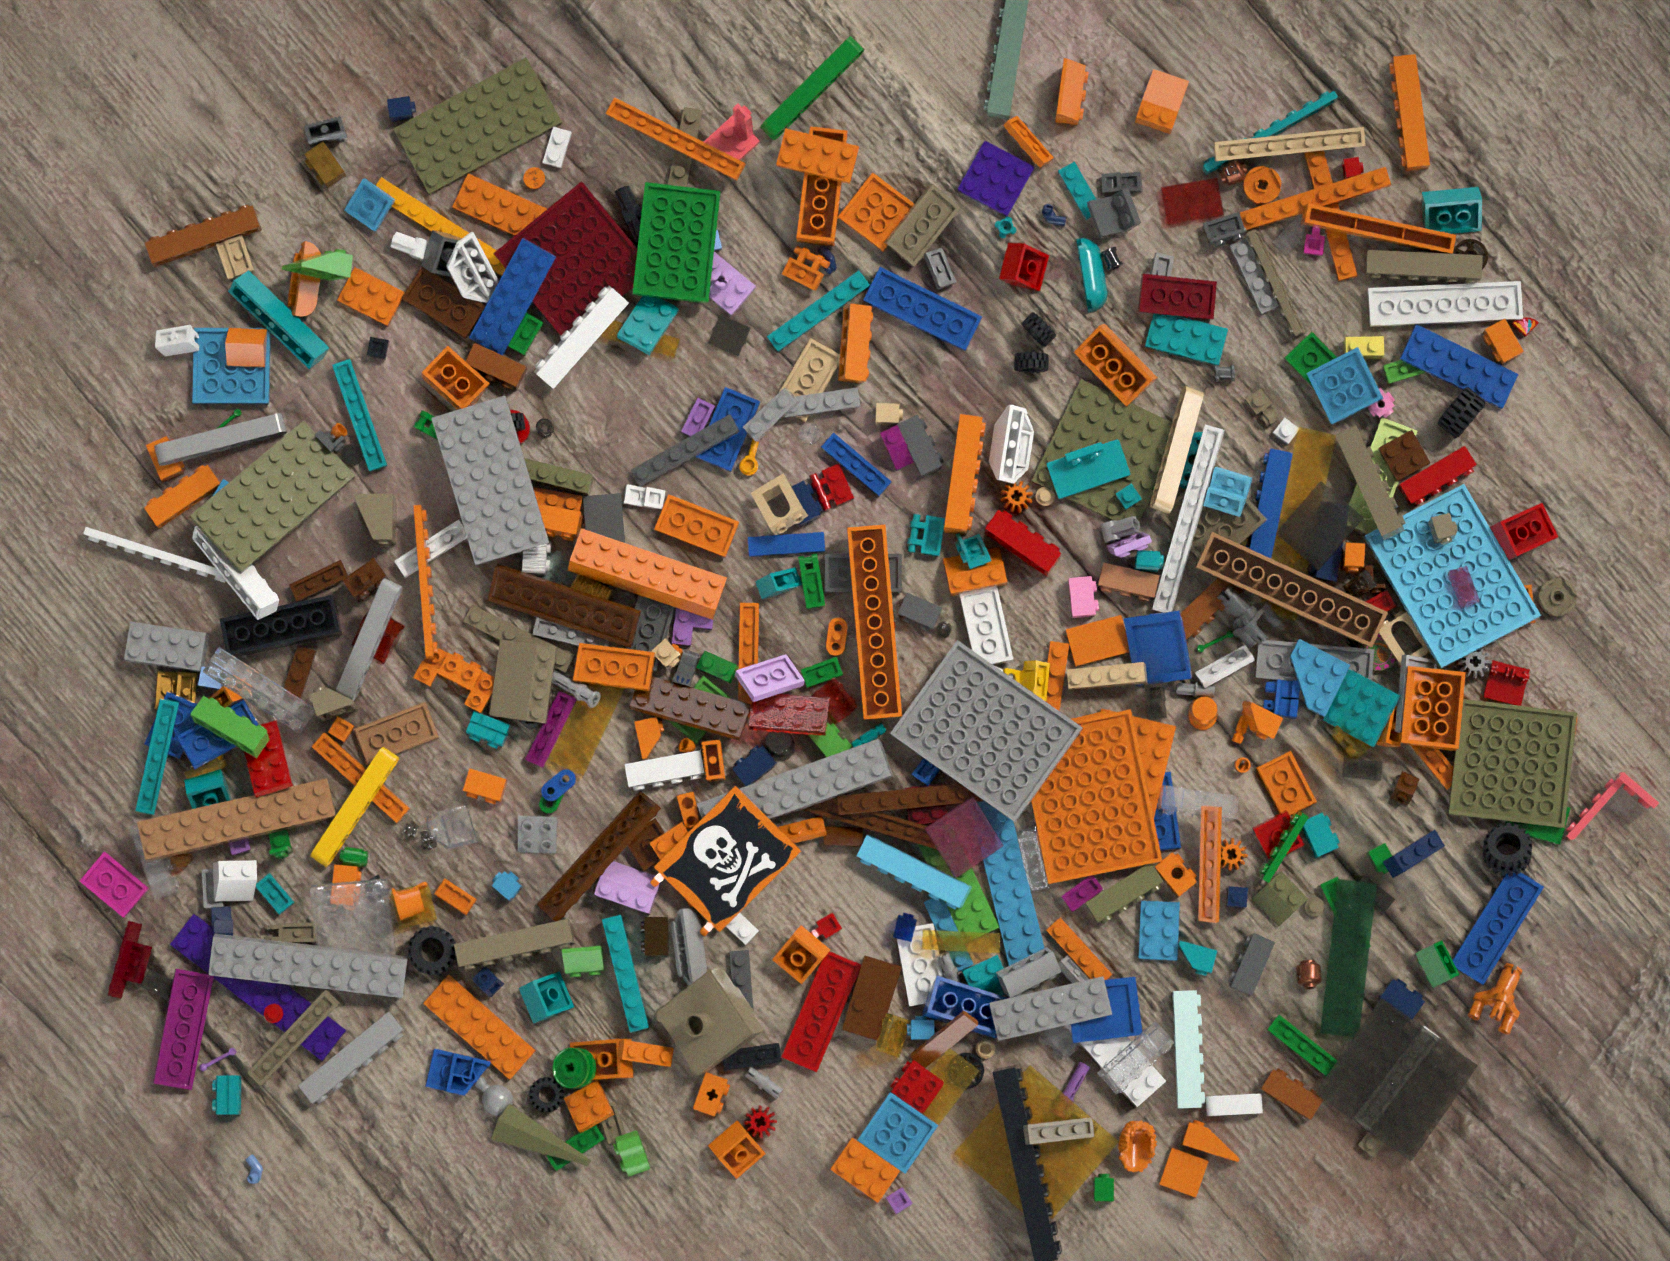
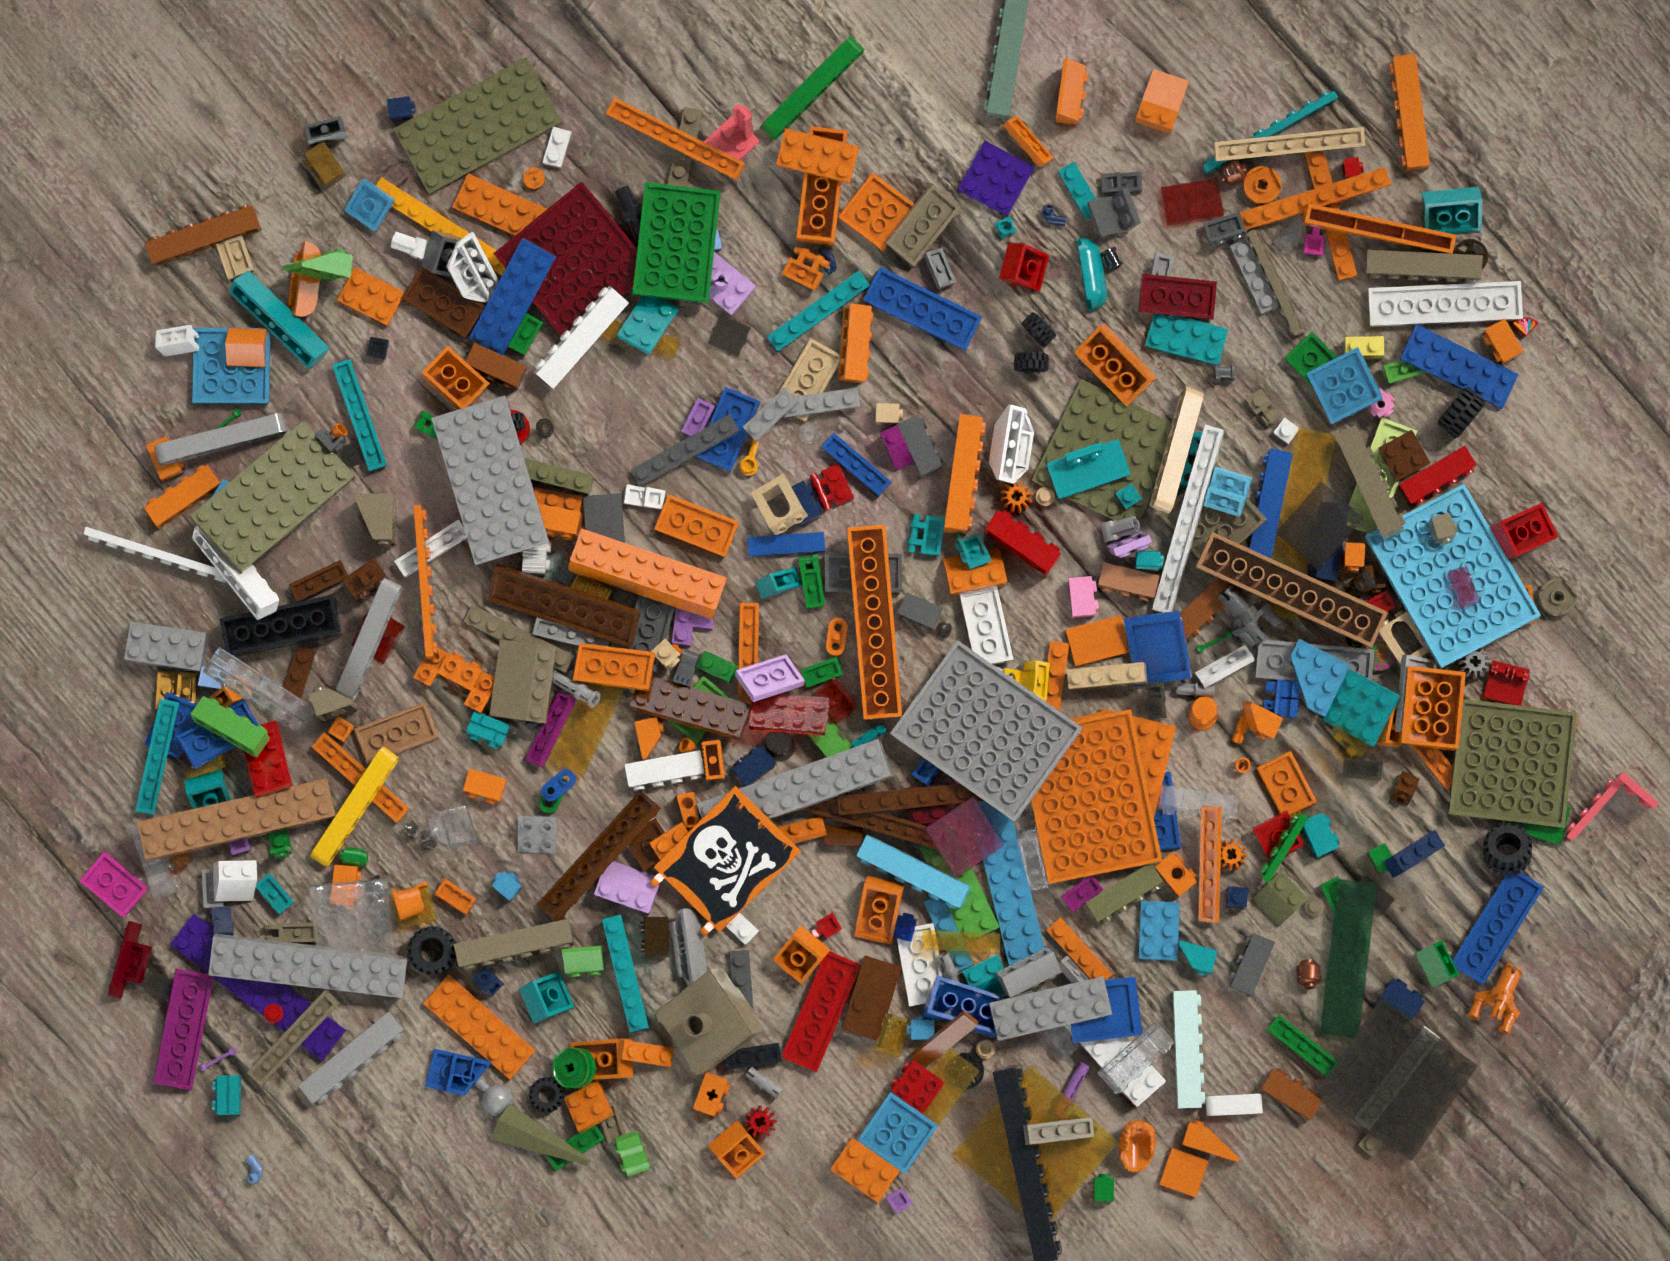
(879, 909): none -> orange slope

